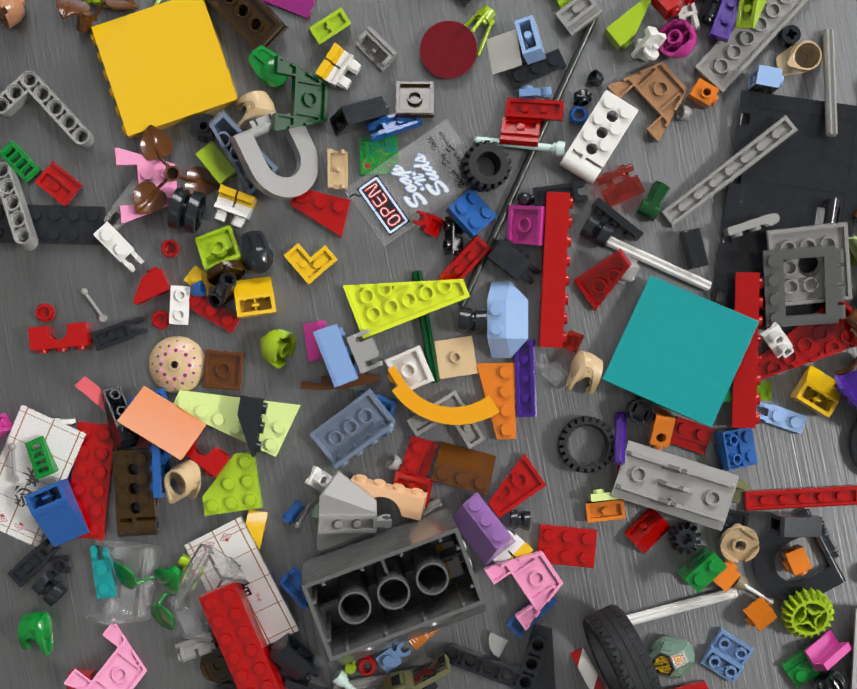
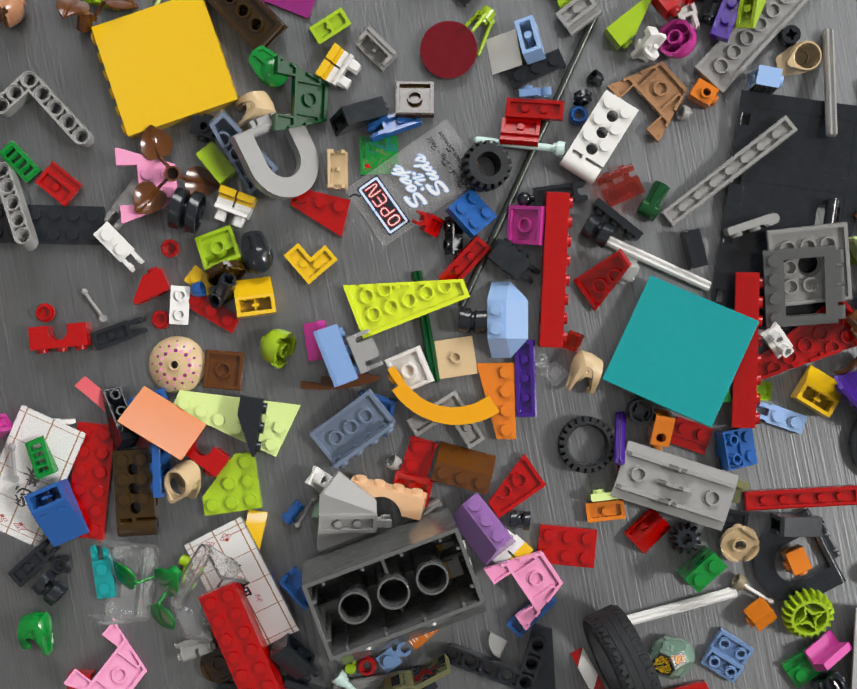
(728, 576): orange brick -> none

